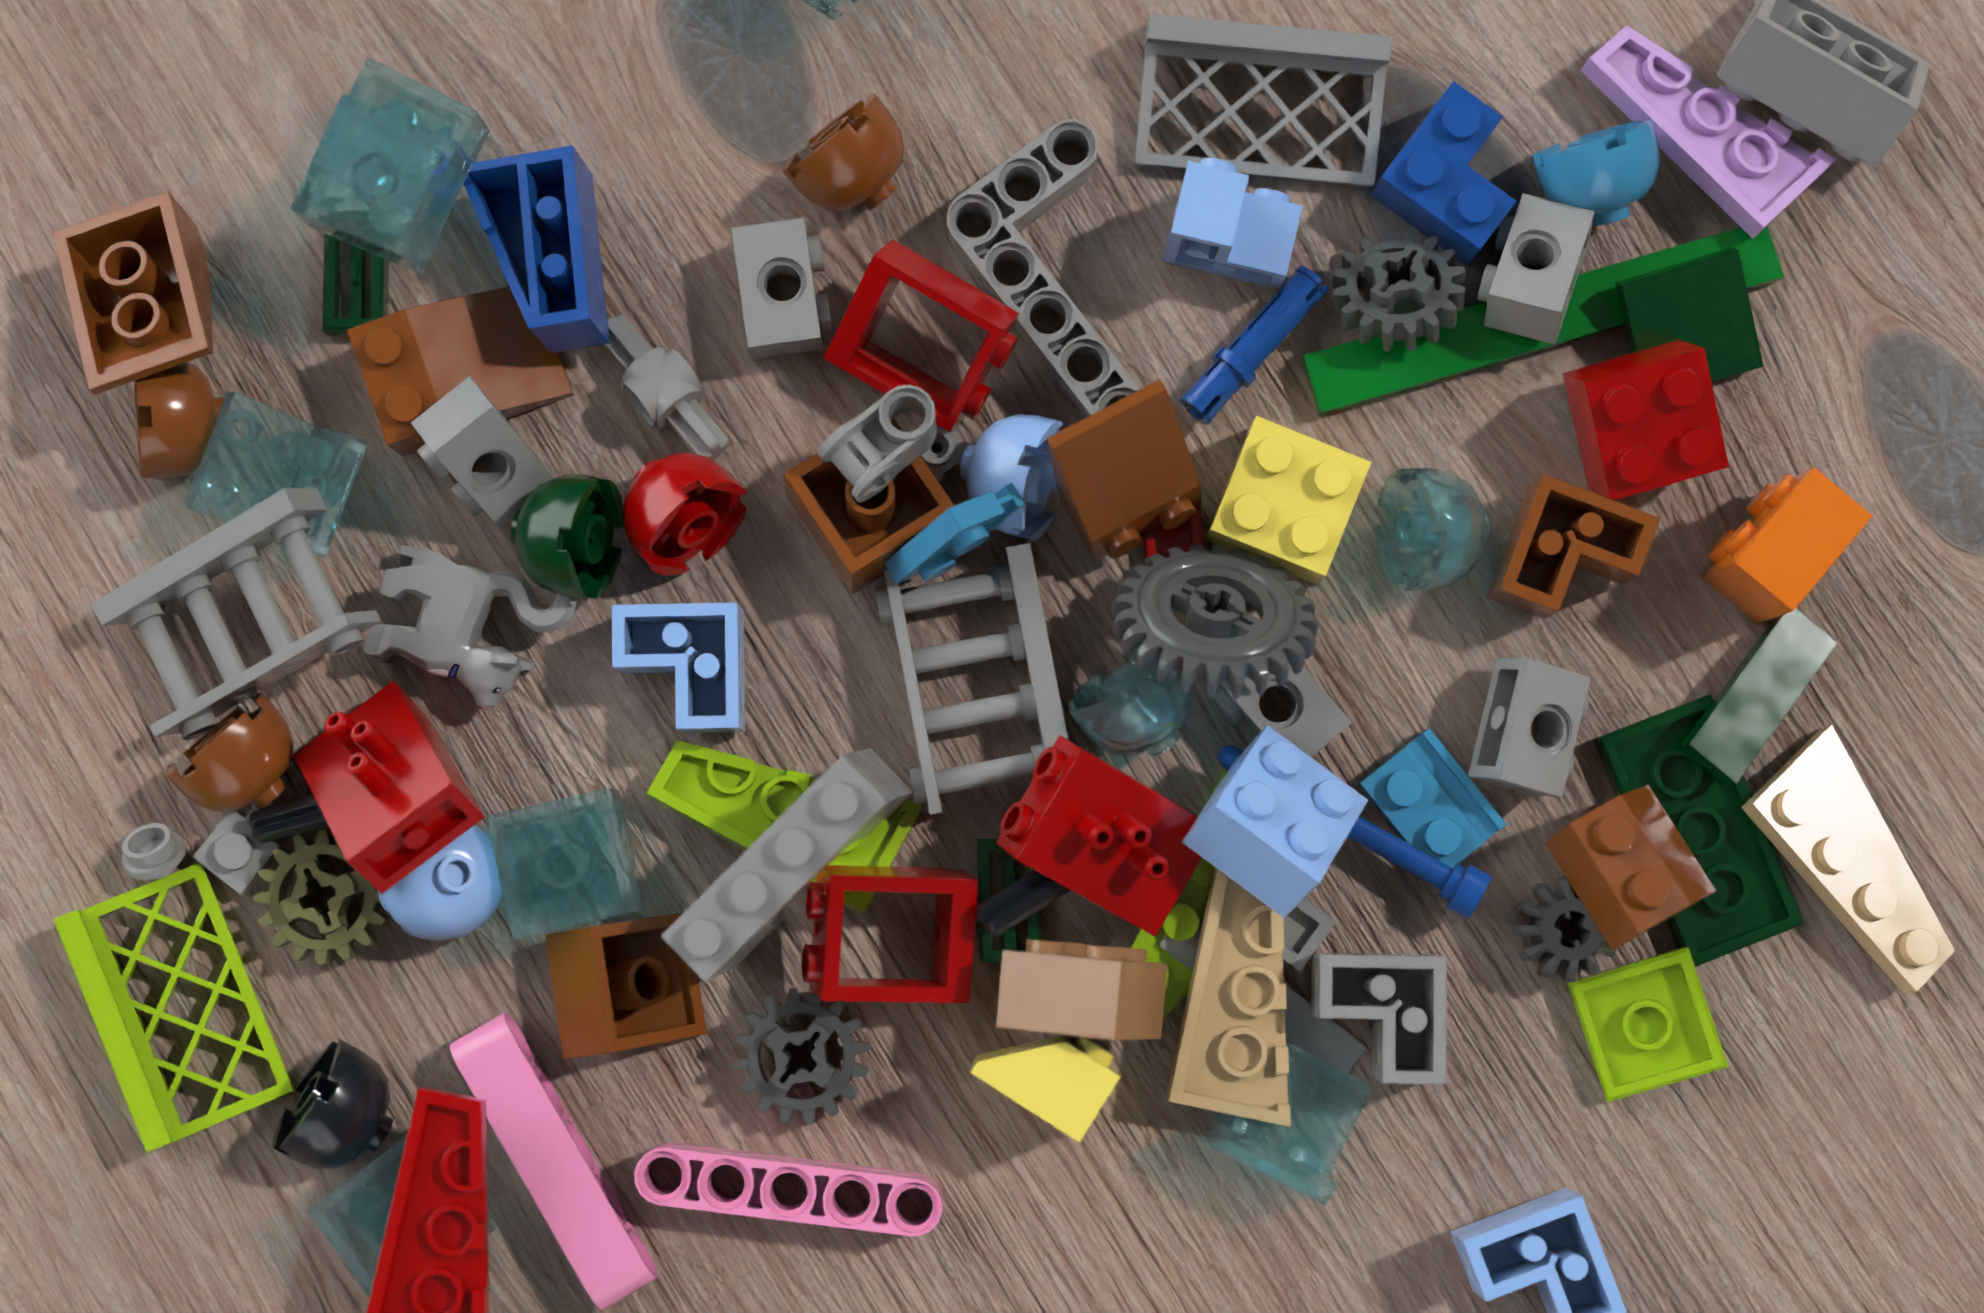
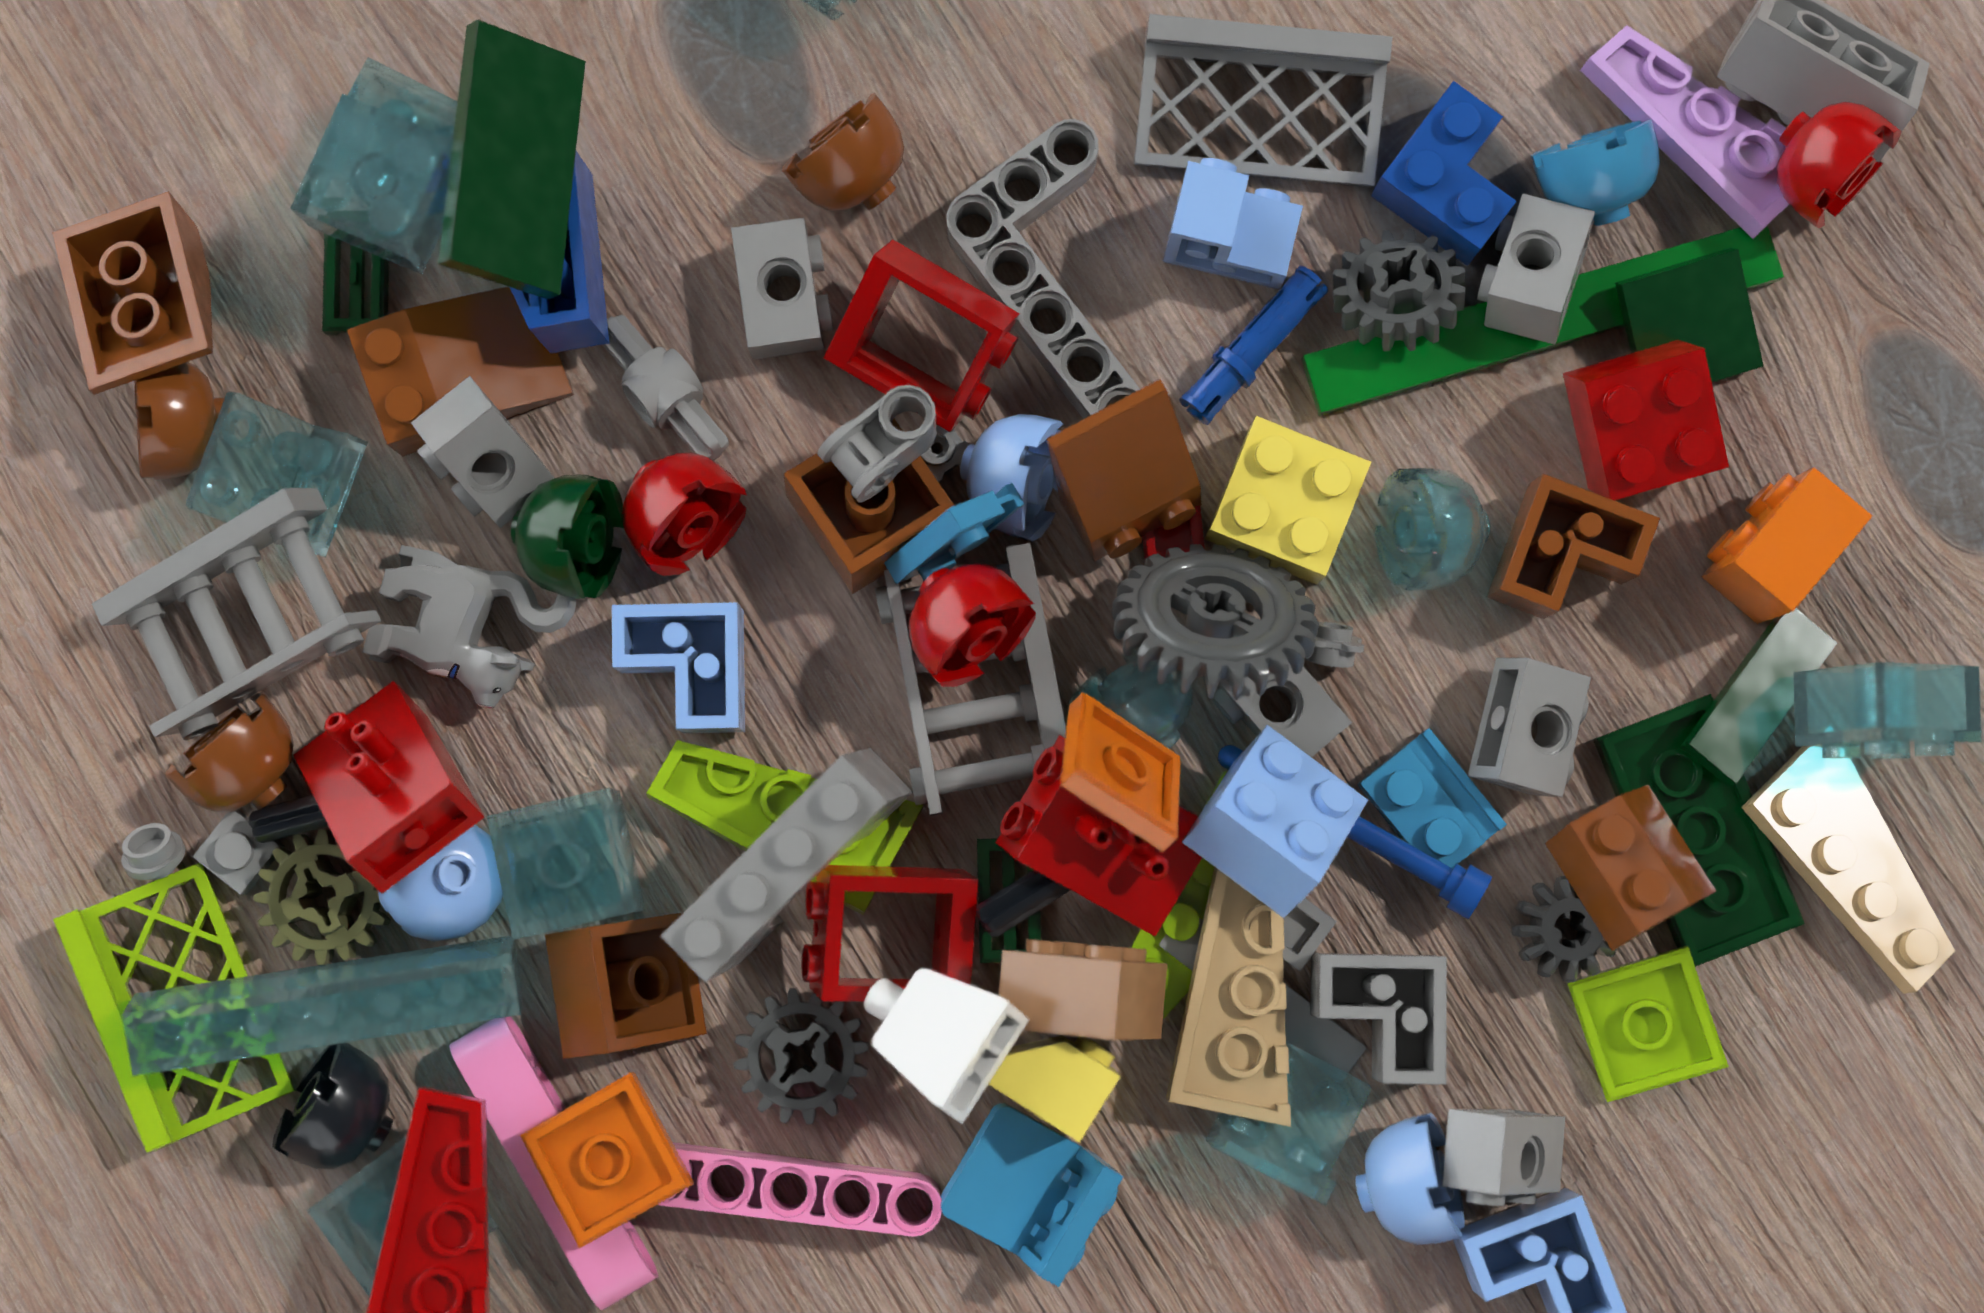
(322, 1005): none -> clear light blue brick
(512, 161): none -> dark green tile
(606, 1159): none -> orange tile
(944, 1036): none -> white torso
(967, 618): none -> red cylinder
(1030, 1191): none -> dark azure bracket
(1121, 771): none -> orange tile
(1335, 645): none -> light grey plate
(1406, 1183): none -> light blue cylinder
(1503, 1154): none -> light grey brick
(1831, 157): none -> red cylinder
(1887, 710): none -> clear light blue brick

